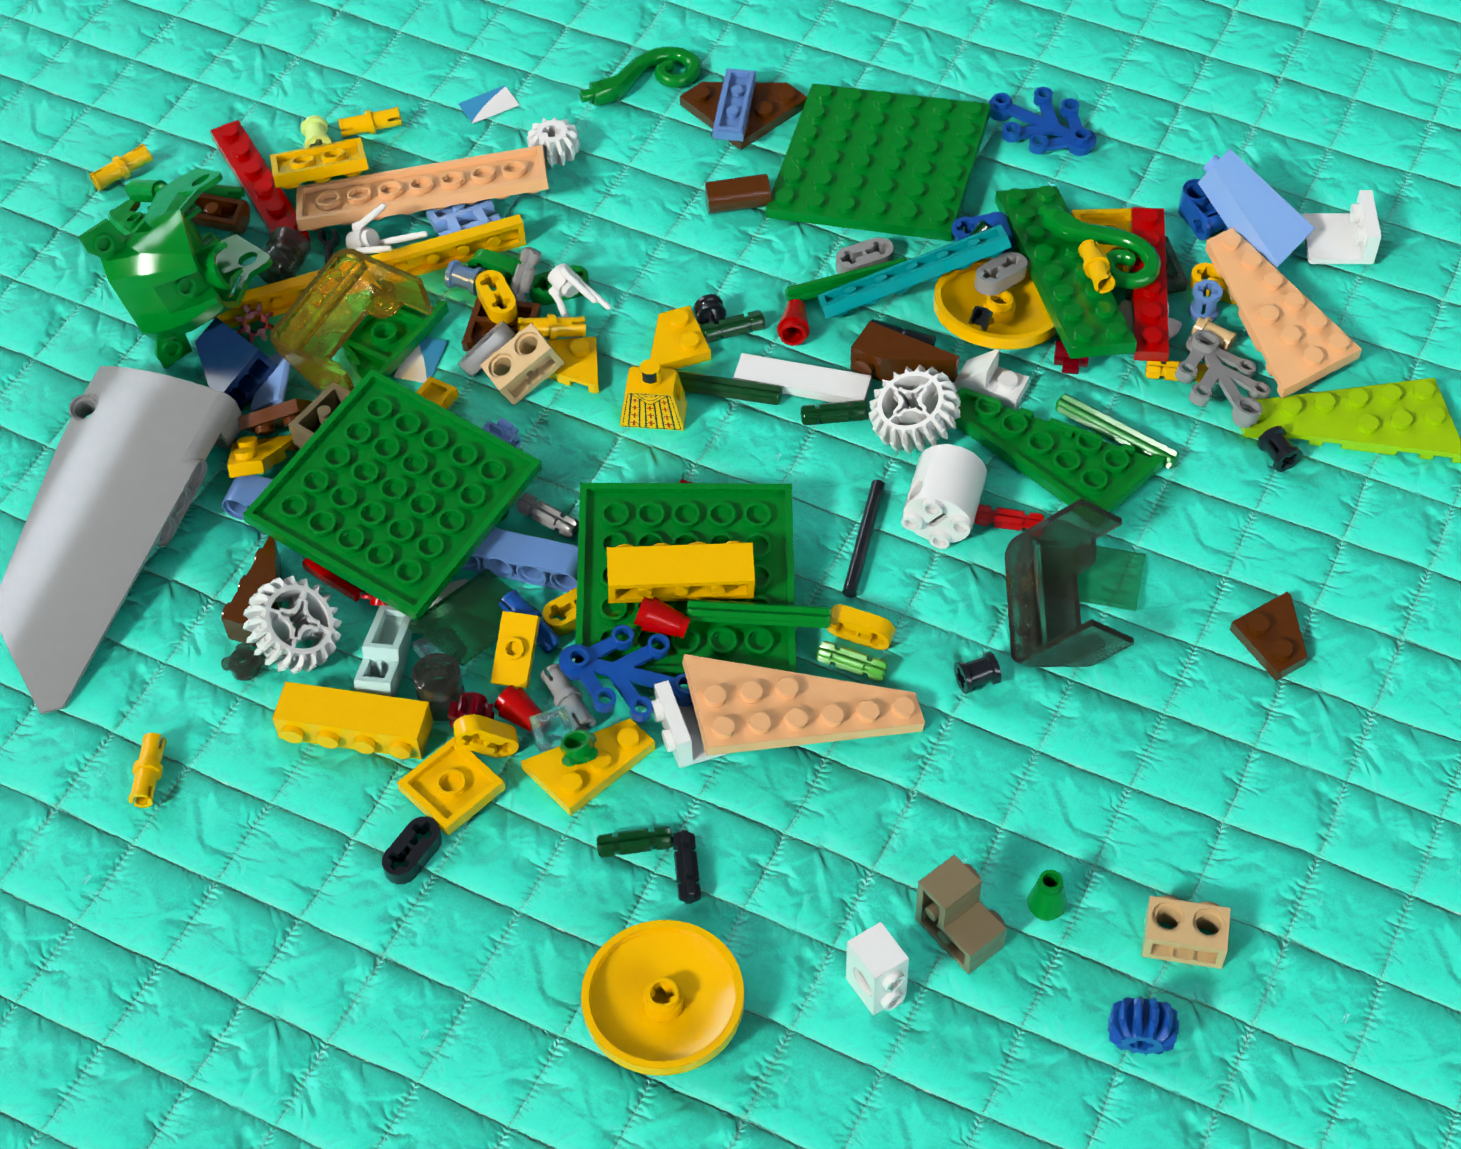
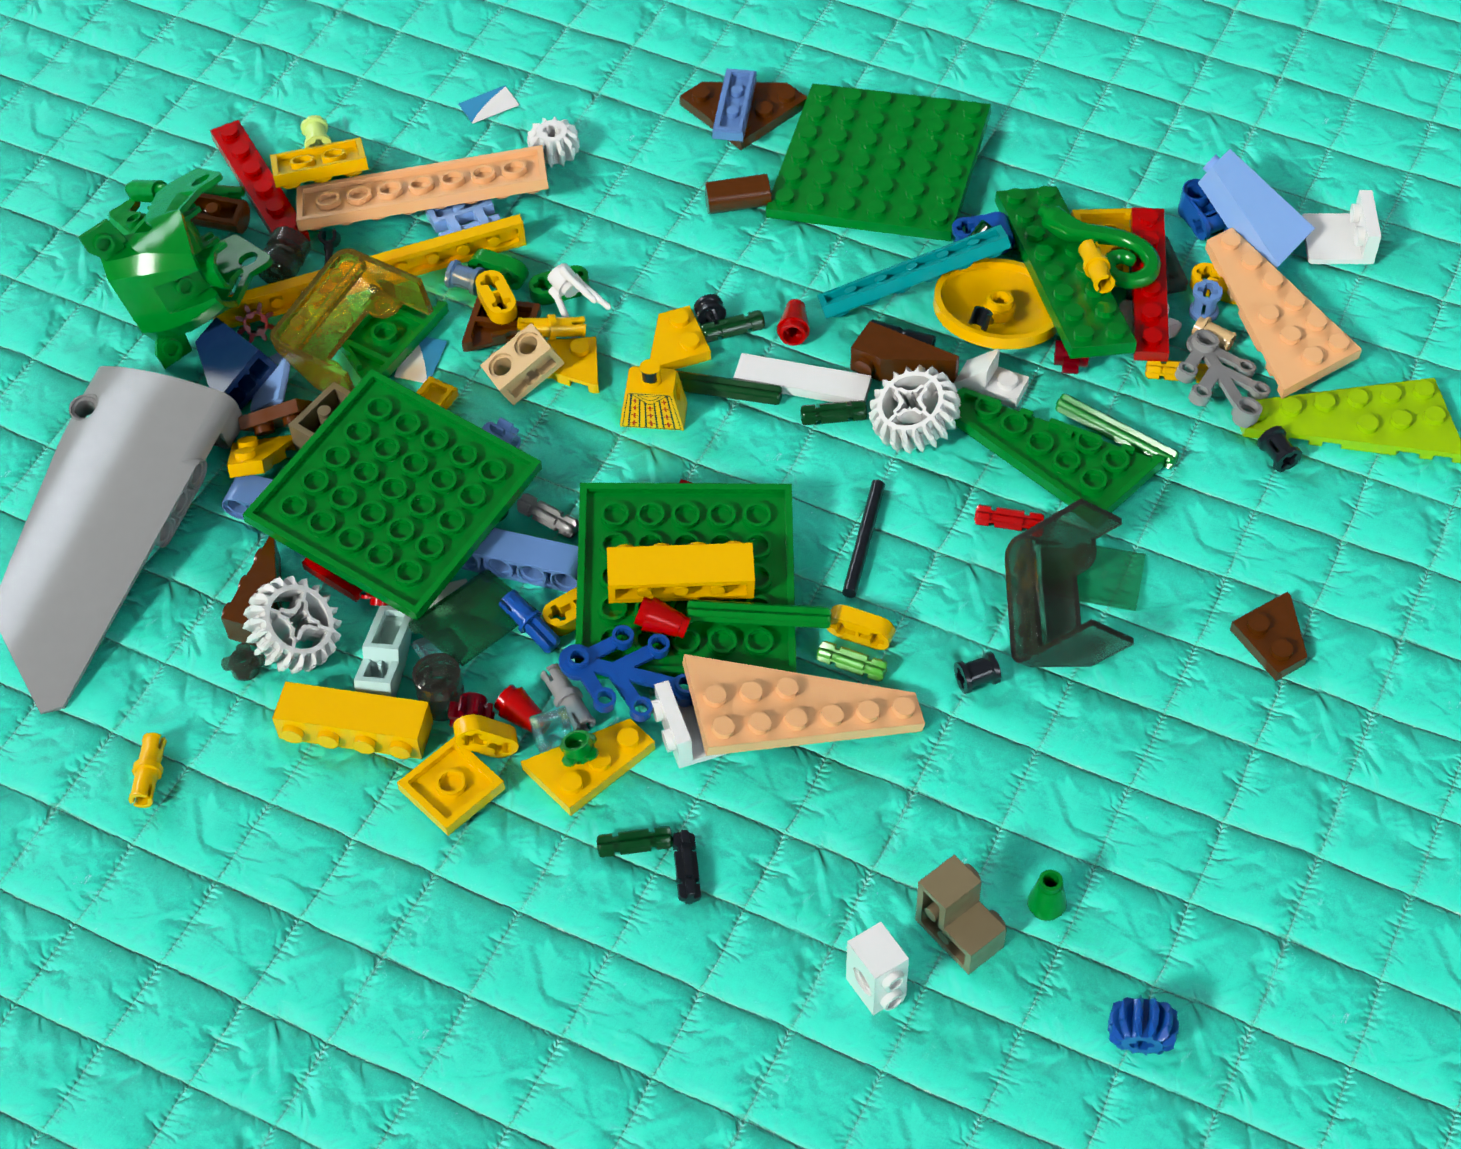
(120, 167): yellow pin -> none
(367, 239): white plant -> none
(370, 122): yellow pin -> none
(407, 847): black beam -> none
(490, 343): light grey beam -> none
(515, 649): yellow plate -> none
(525, 273): light grey axle -> none
(614, 87): green plant -> none
(662, 997): yellow dish -> none
(810, 290): green axle -> none
(864, 254): light grey beam -> none
(944, 494): white cylinder -> none
(1000, 273): light grey beam -> none
(1075, 138): blue plant -> none
(1185, 941): tan brick -> none

